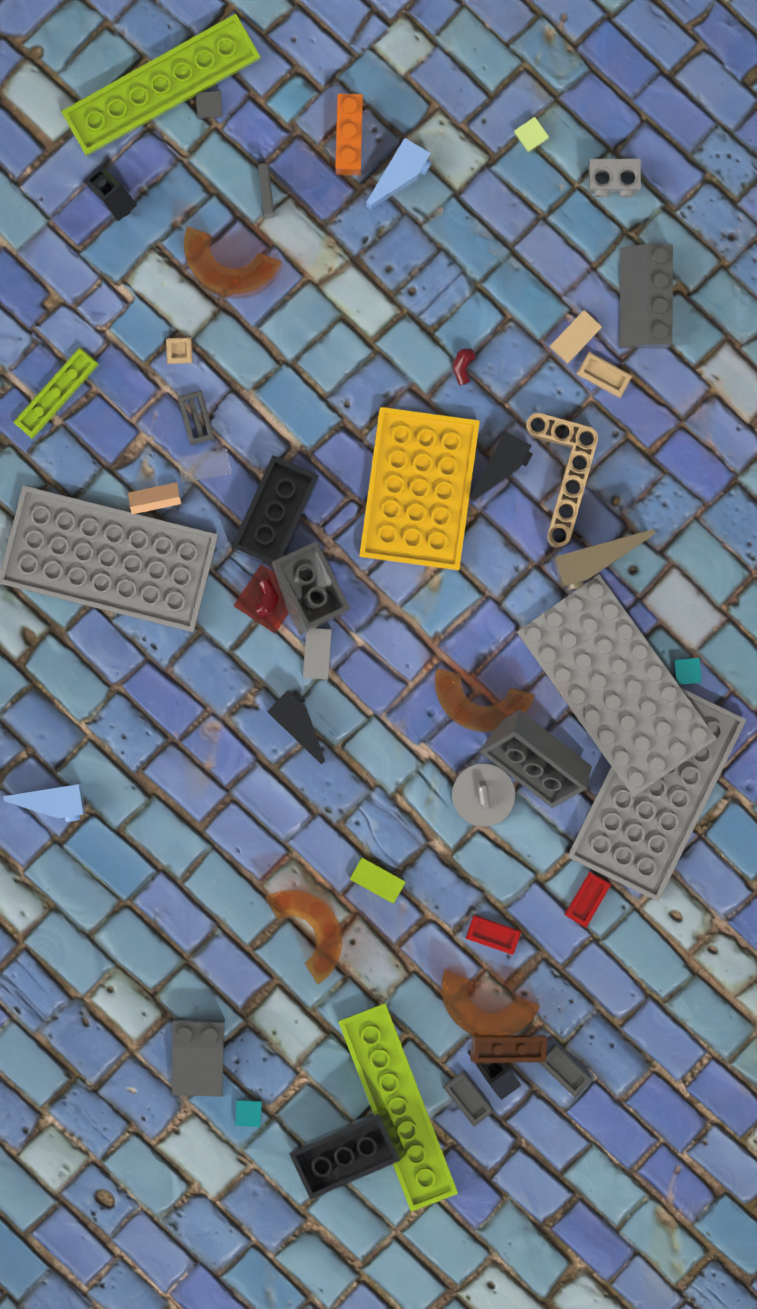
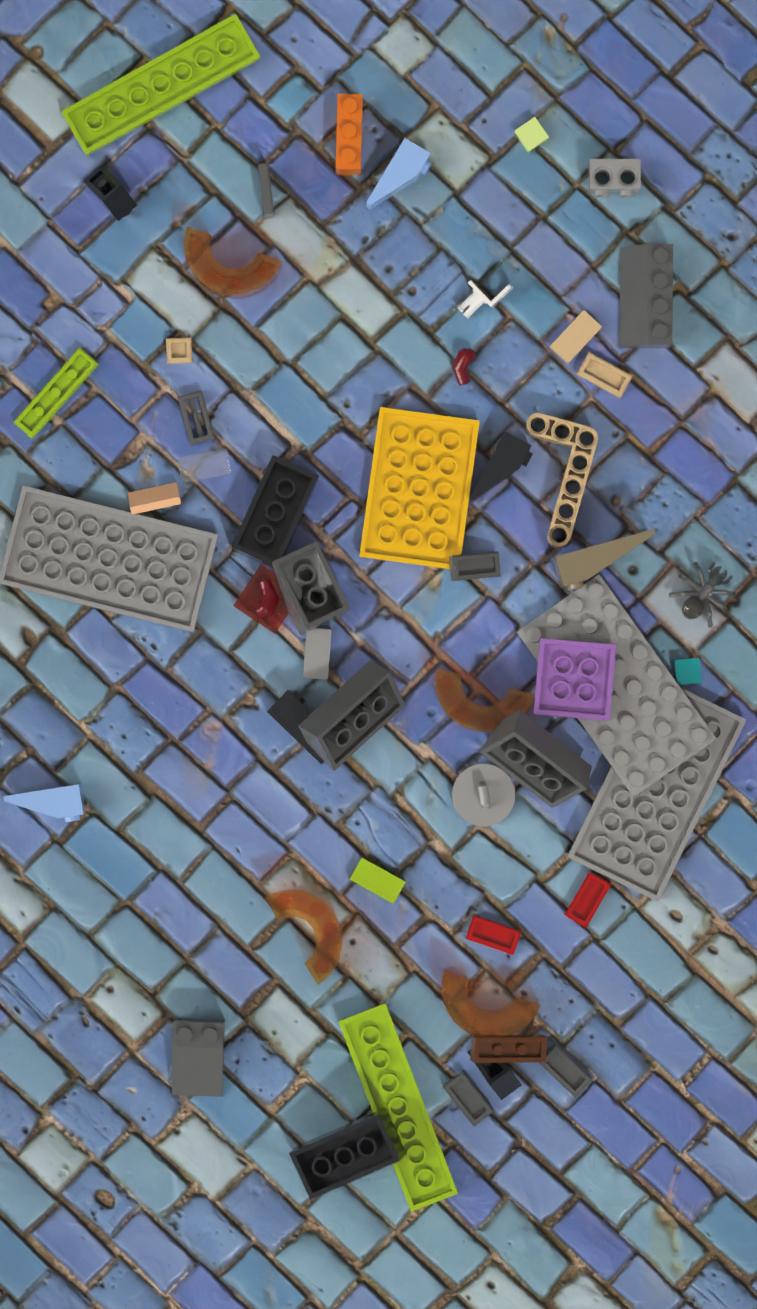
(209, 105): dark grey tile -> none
(248, 1113): teal tile -> none
(352, 714): none -> dark grey slope
(474, 566): none -> dark grey tile
(478, 297): none -> white bracket
(575, 679): none -> medium lavender plate
(701, 596): none -> animal

